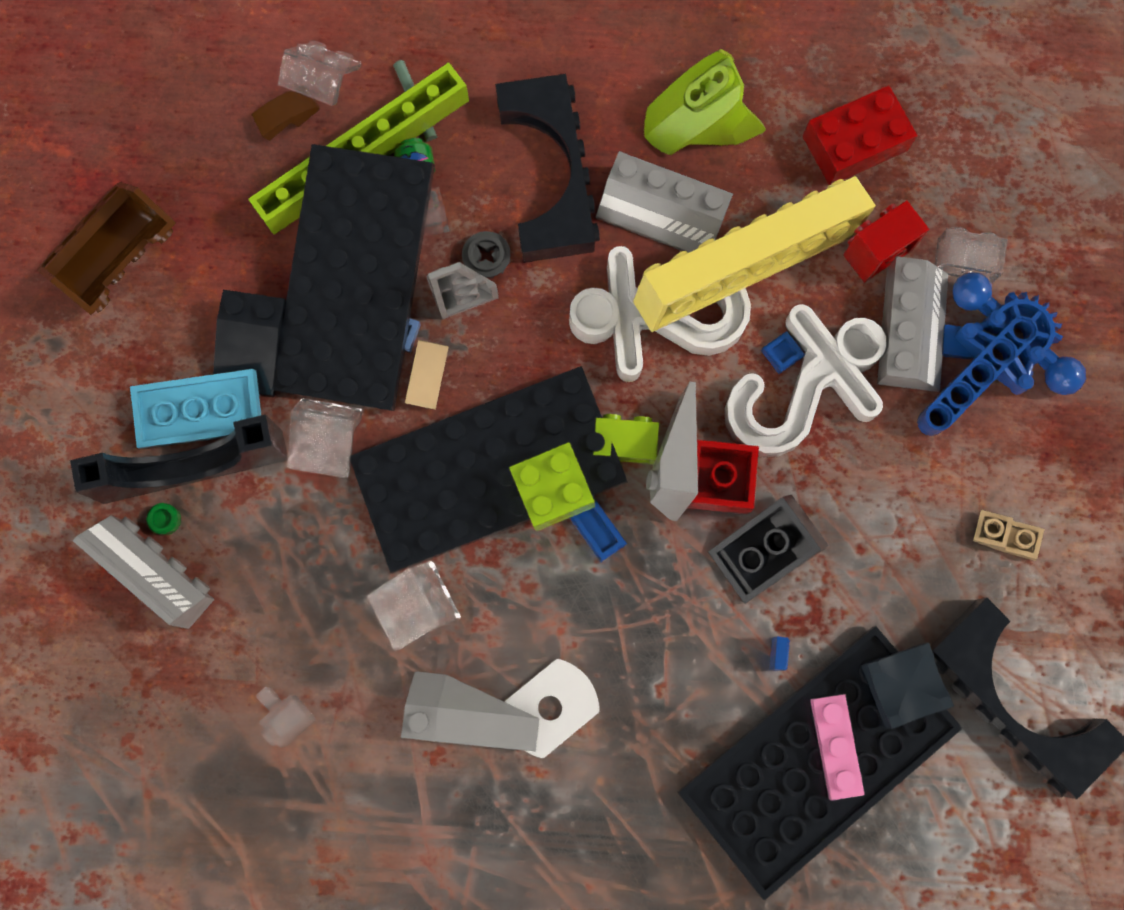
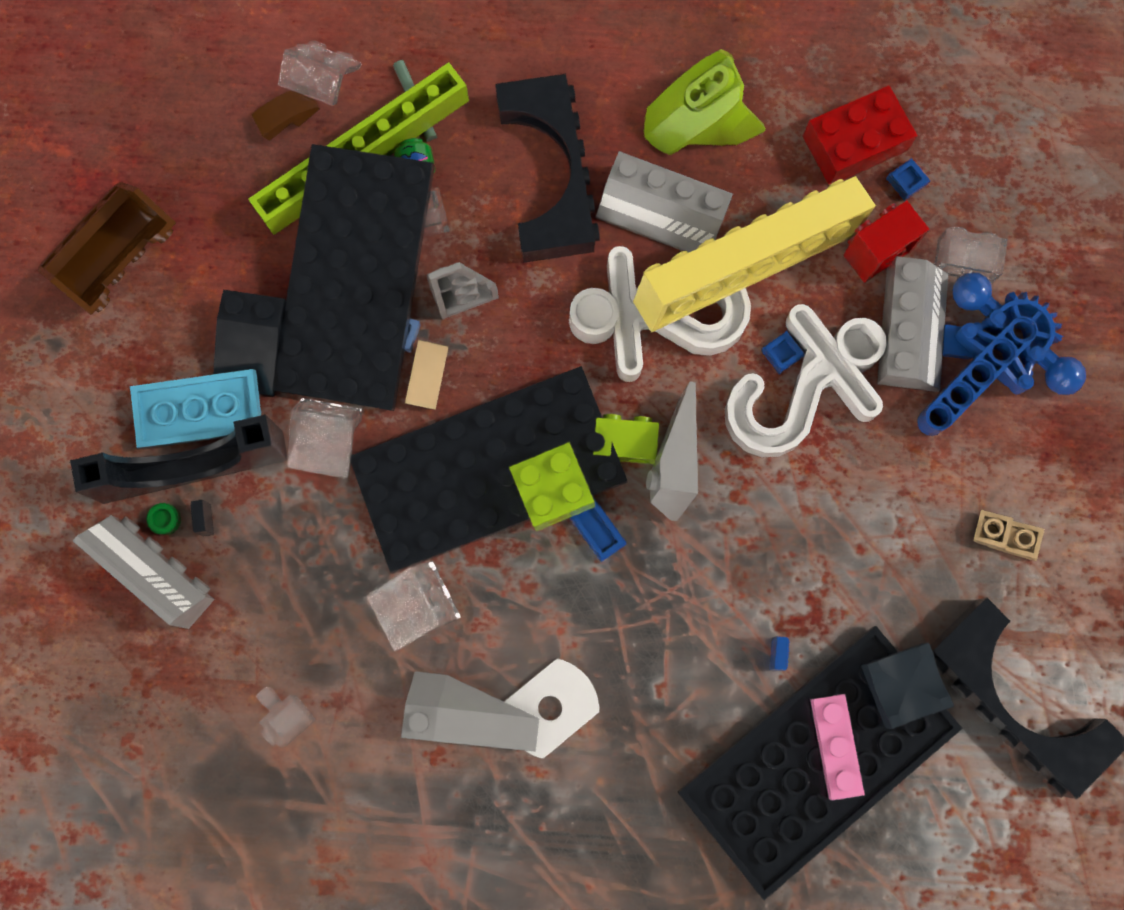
(202, 518): none -> black tile
(488, 242): dark grey gear -> none
(726, 477): red brick -> none
(768, 548): black slope -> none
(908, 179): none -> blue tile

